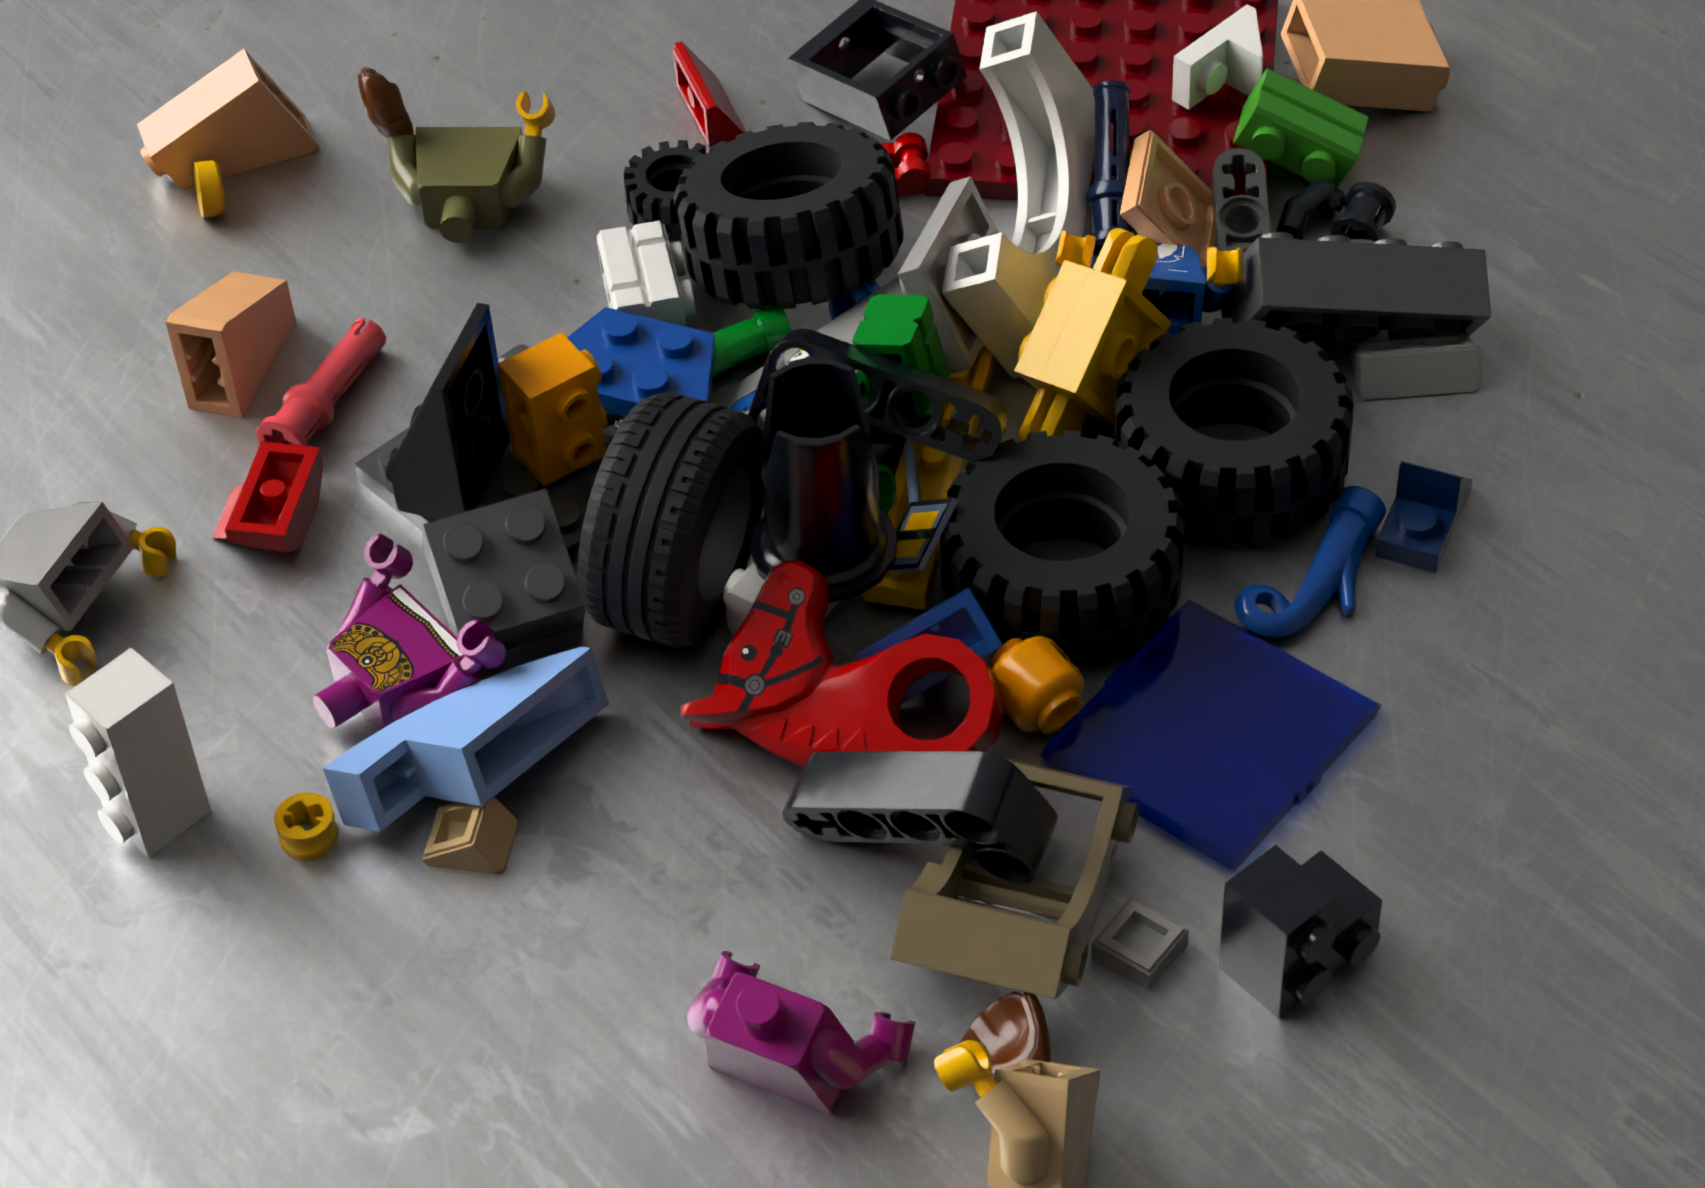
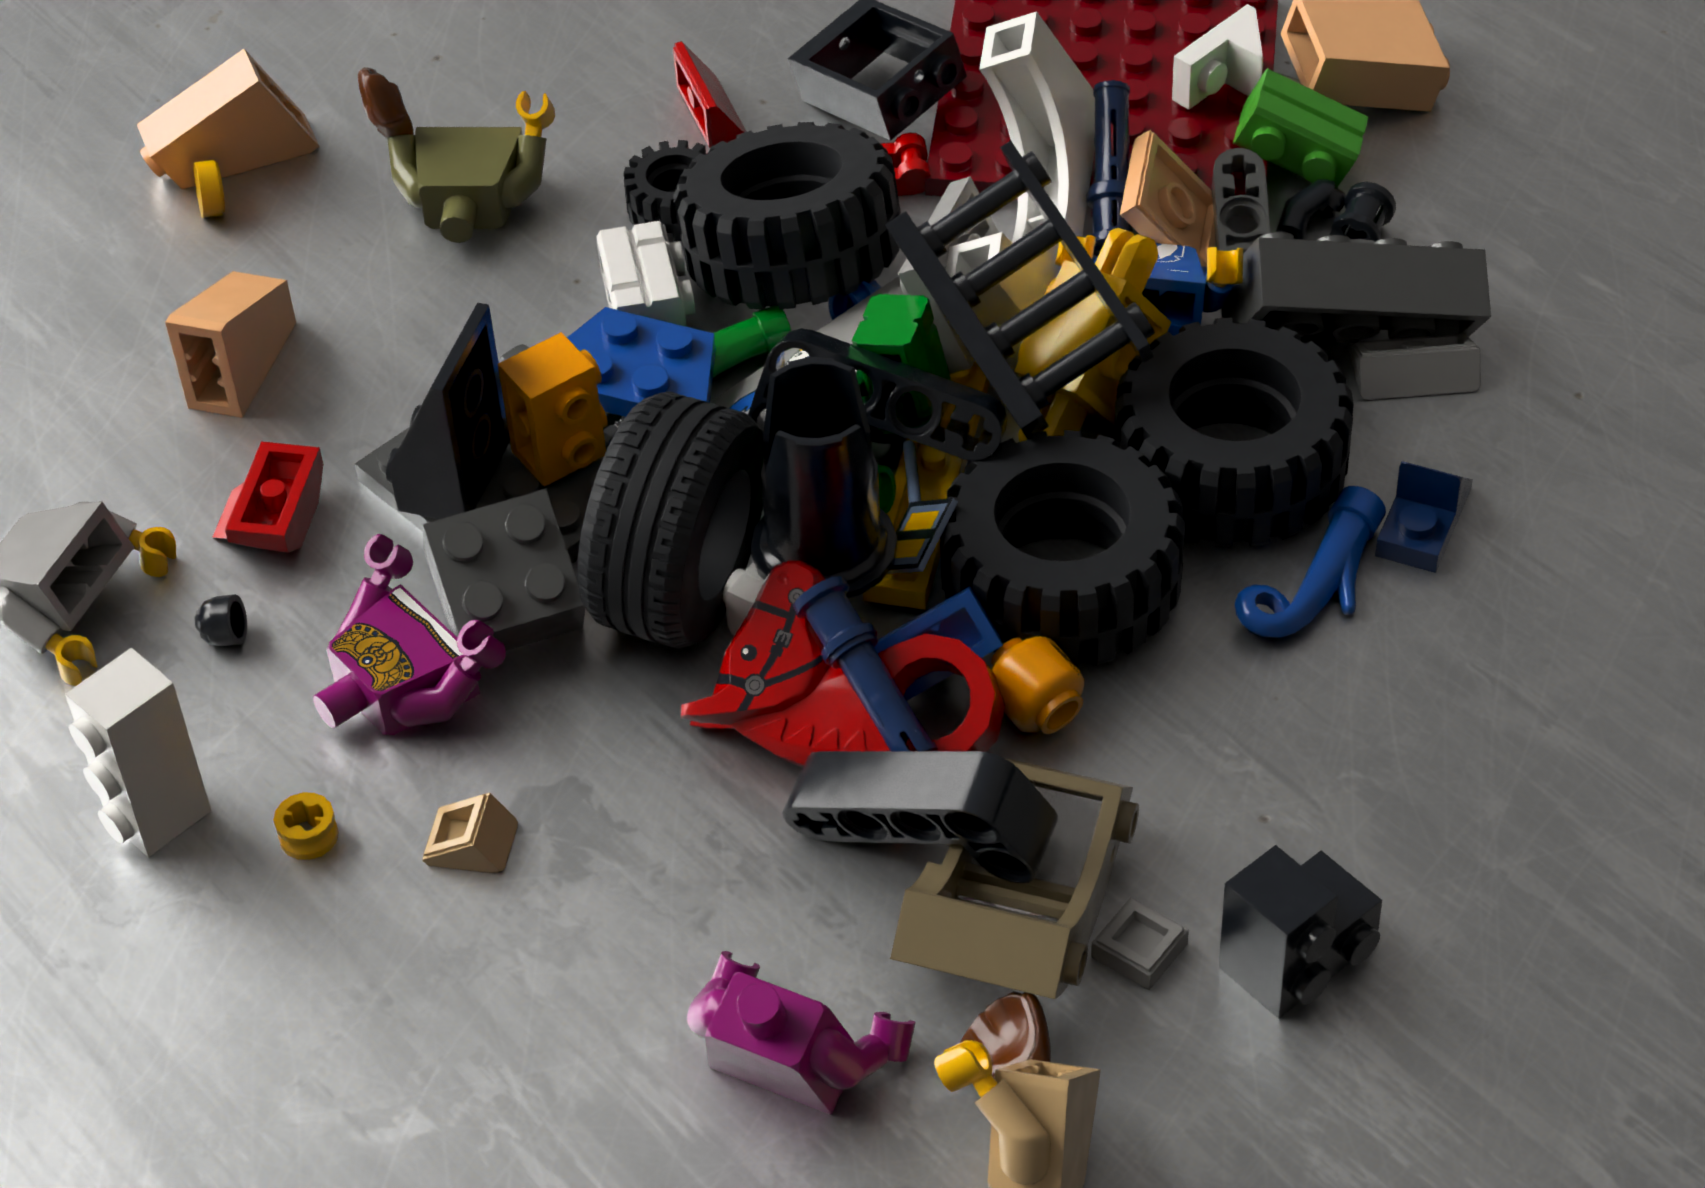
(222, 621): none -> black hinge
(310, 404): coral pin -> none
(467, 741): light blue slope -> none
(851, 647): none -> dark blue pin
(994, 343): none -> black fence
(1213, 732): clear blue piece -> none

